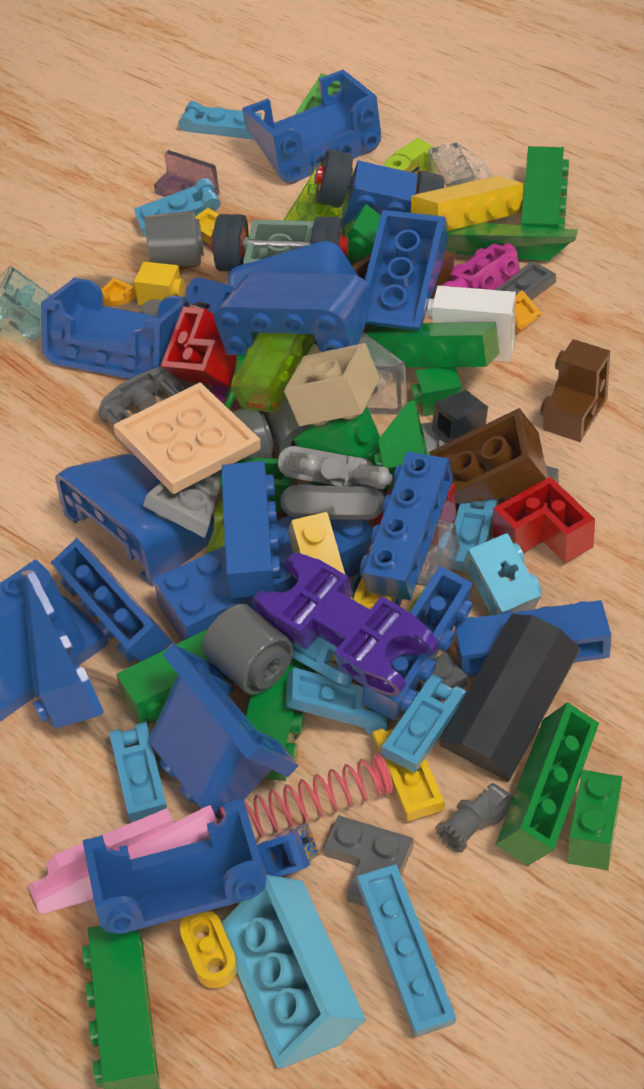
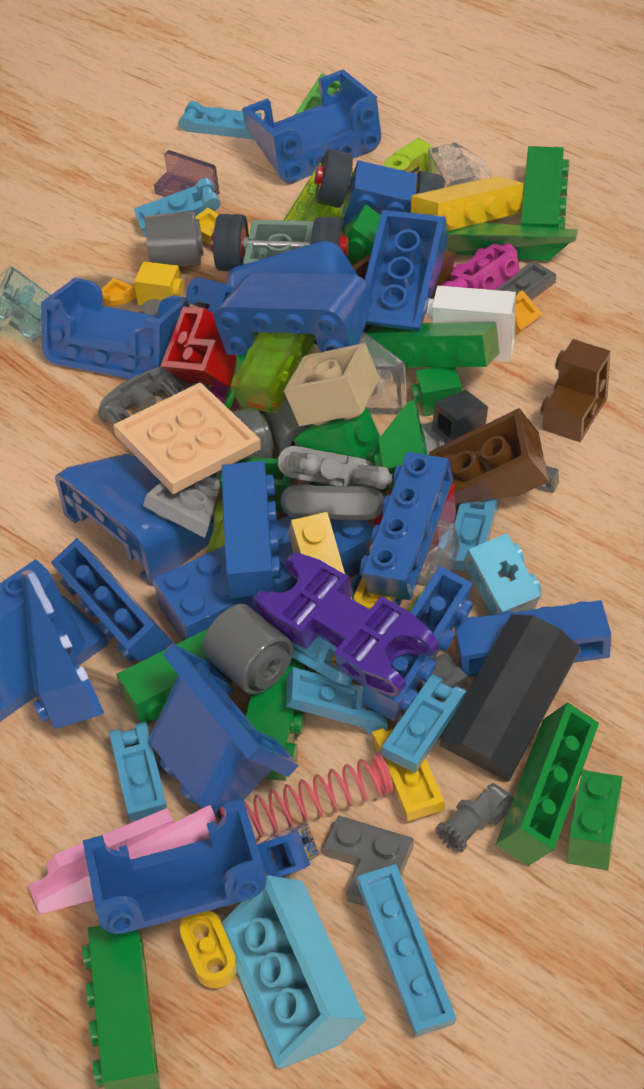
(547, 516): red brick -> none

